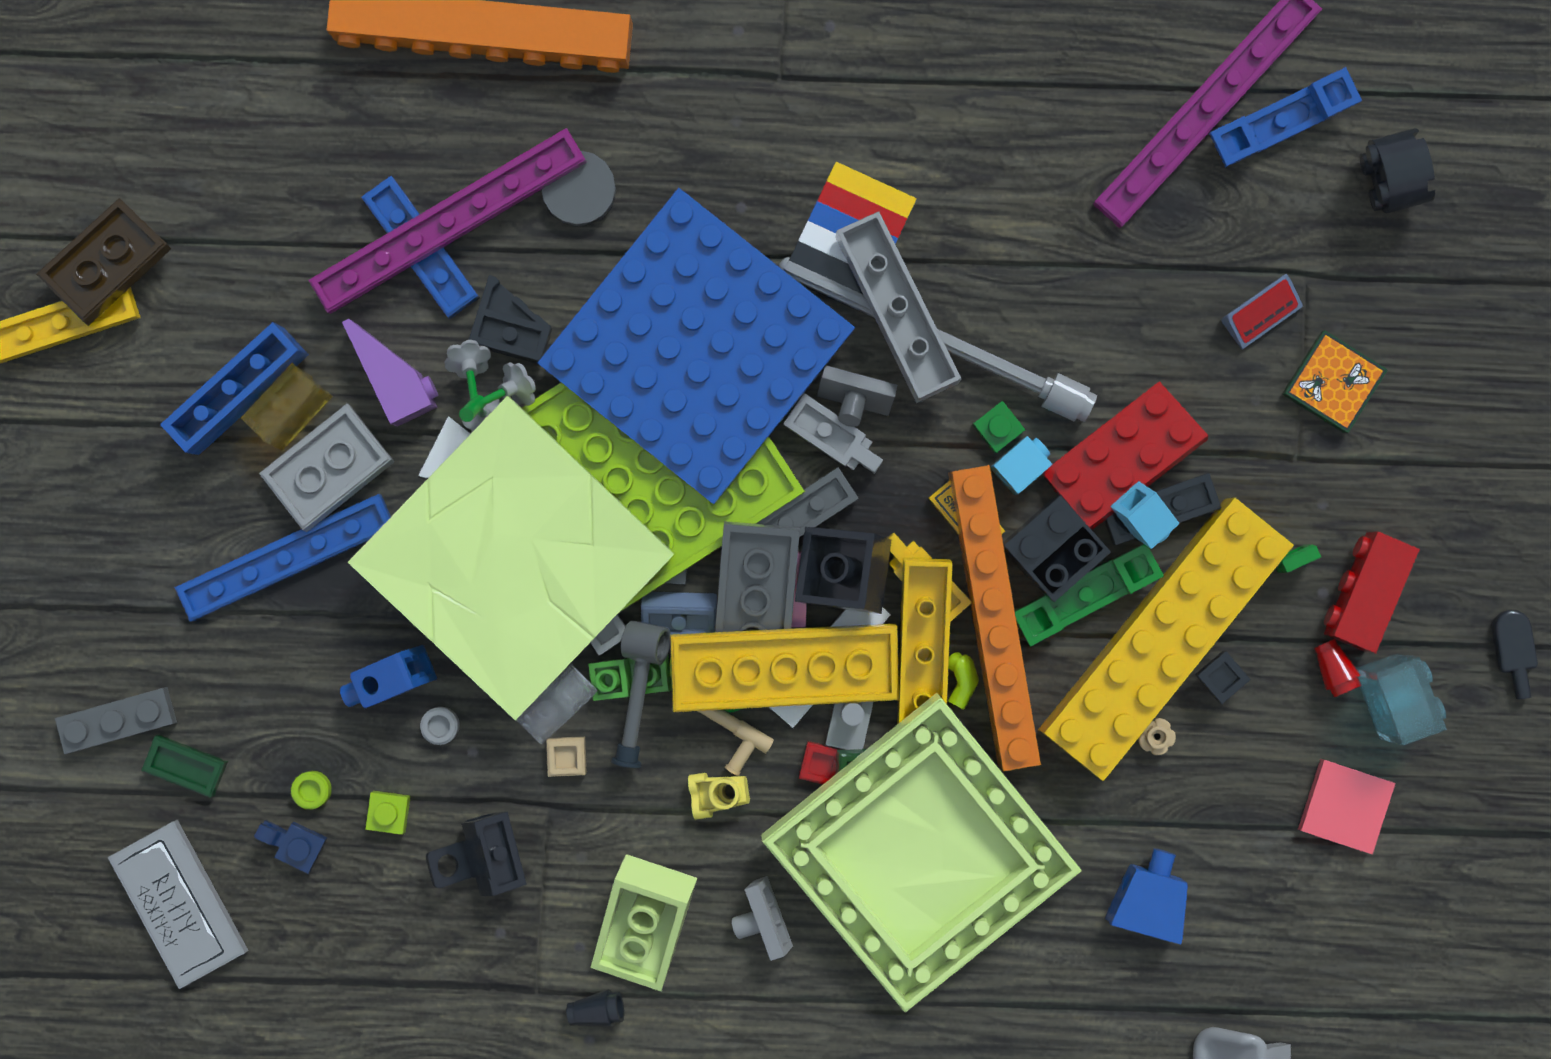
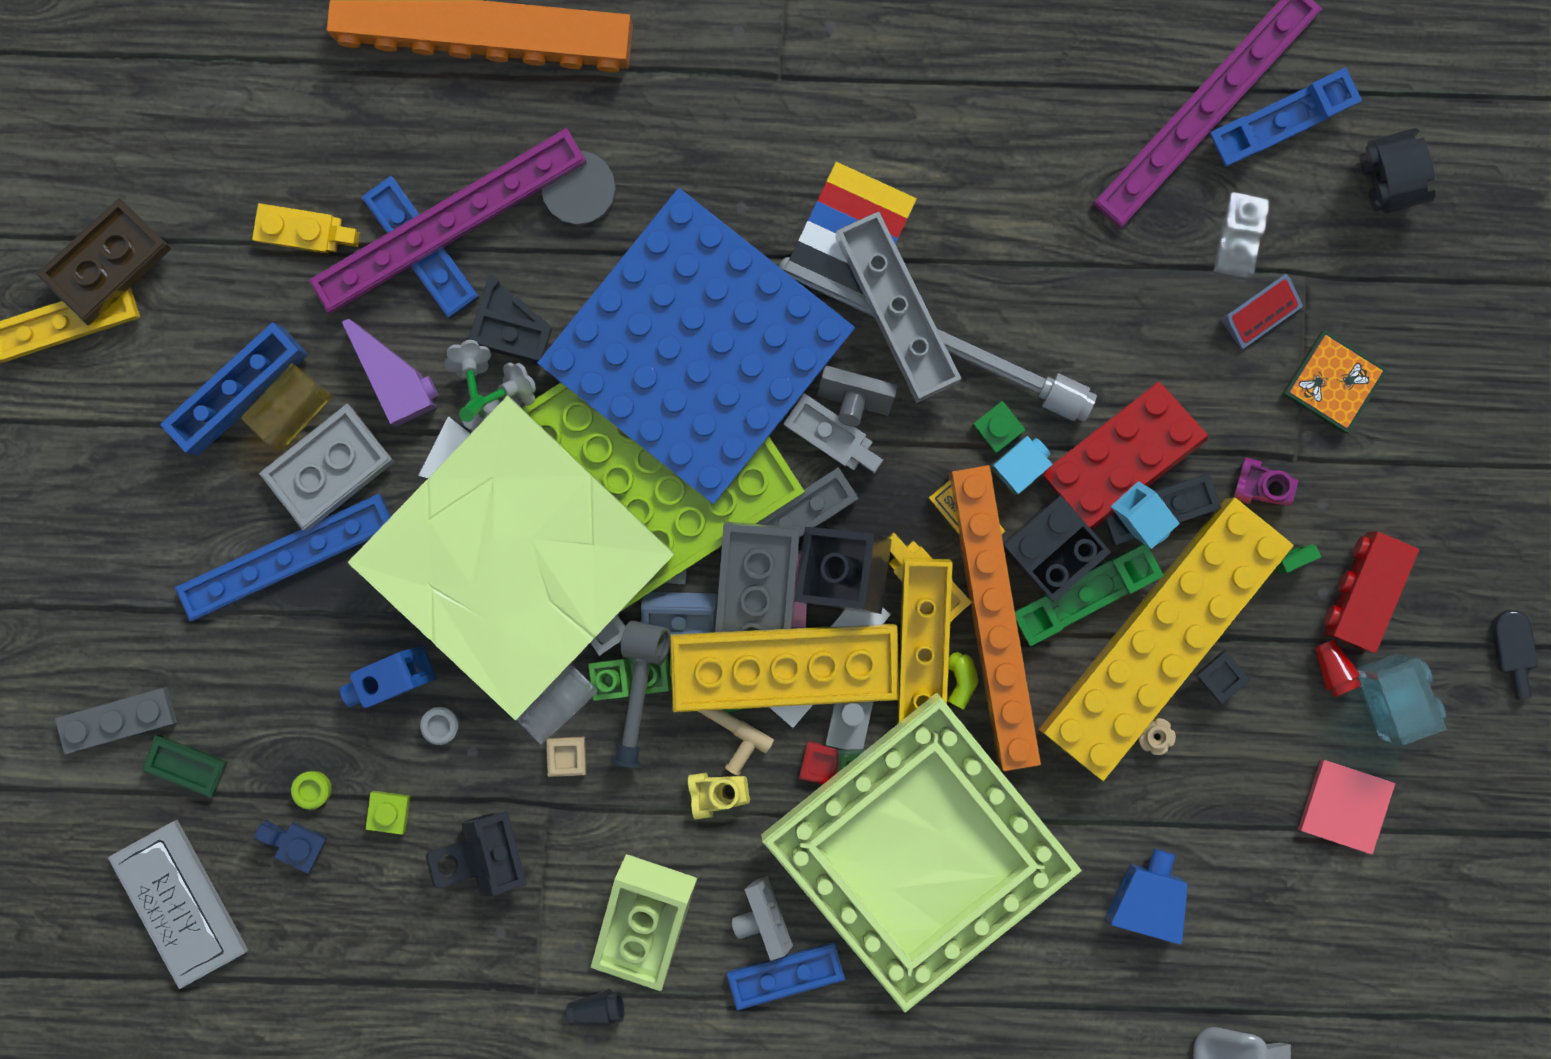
(301, 229): none -> yellow hinge
(785, 976): none -> blue tile
(1240, 235): none -> clear slope
(1255, 481): none -> magenta plate

